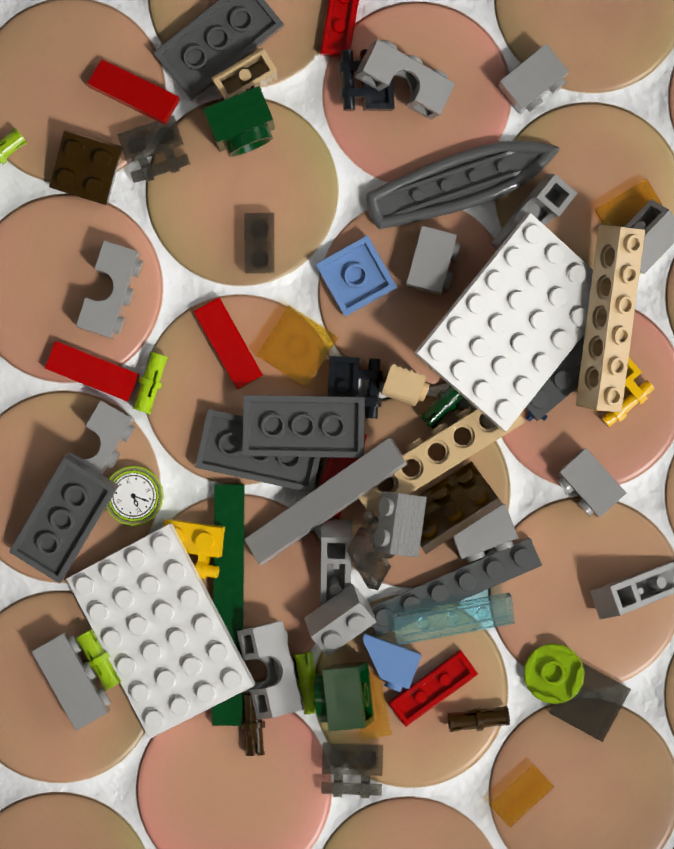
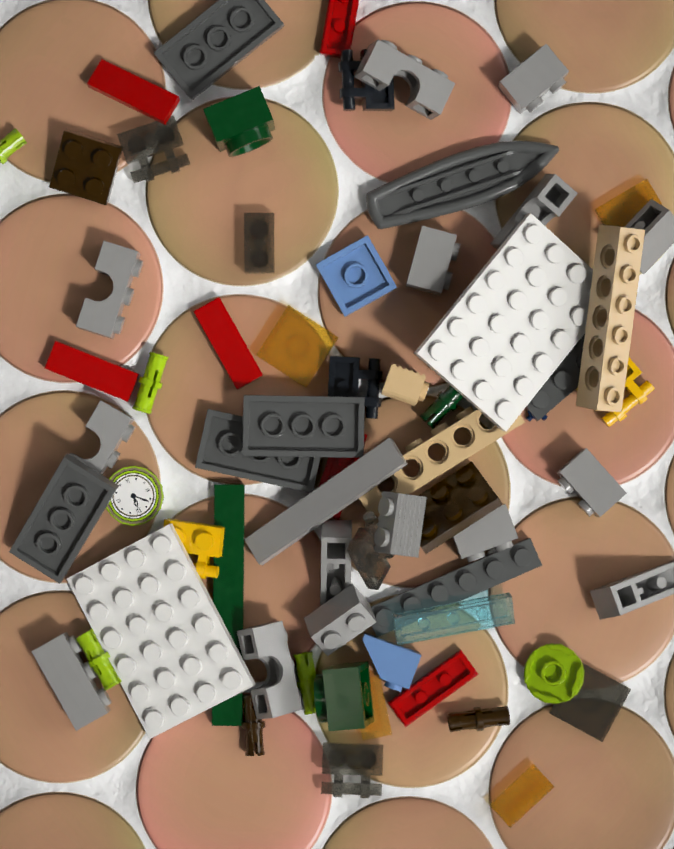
(245, 75): tan brick -> none

